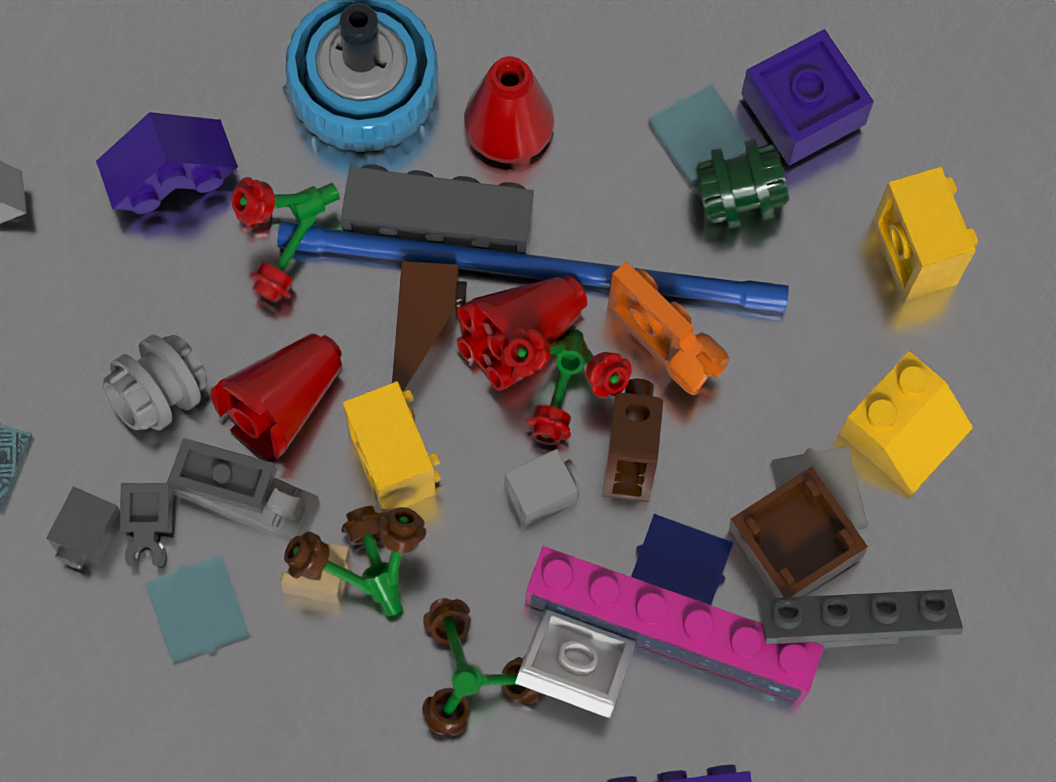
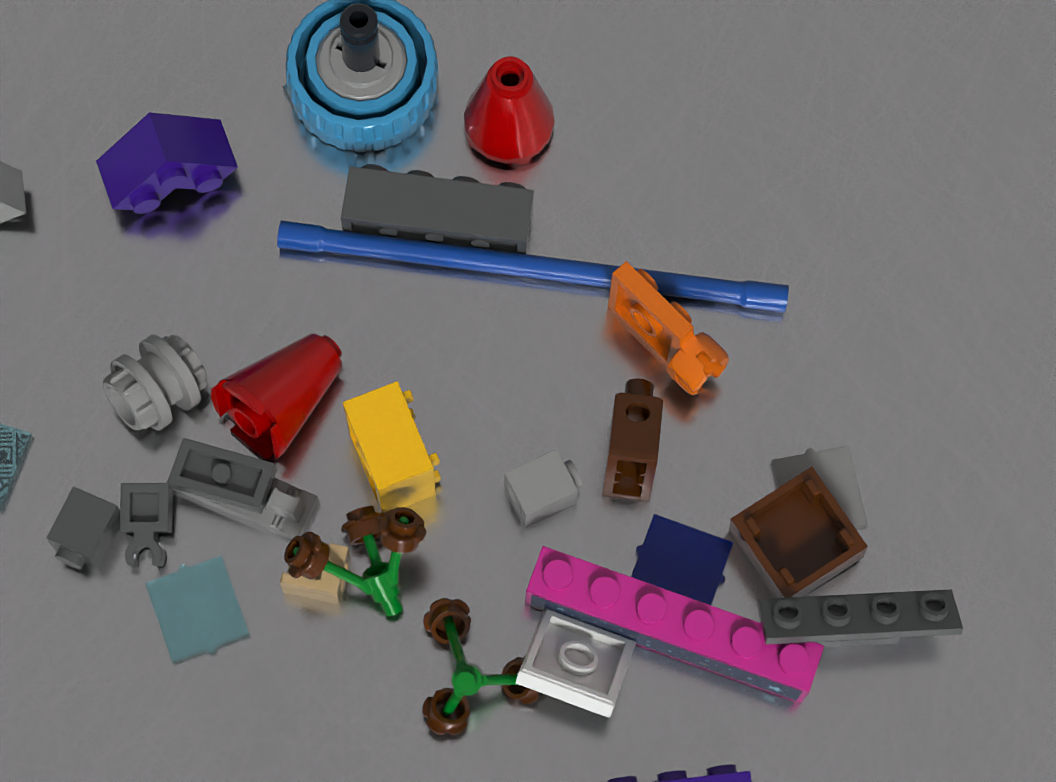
(254, 203): plant -> none
(424, 318): reddish brown slope -> none
(488, 320): red cone -> none
(531, 352): red plant -> none
(696, 127): clear light blue piece -> none
(742, 183): dark green piece -> none
(806, 97): dark purple container -> none
(907, 423): yellow slope -> none
(924, 232): yellow container -> none

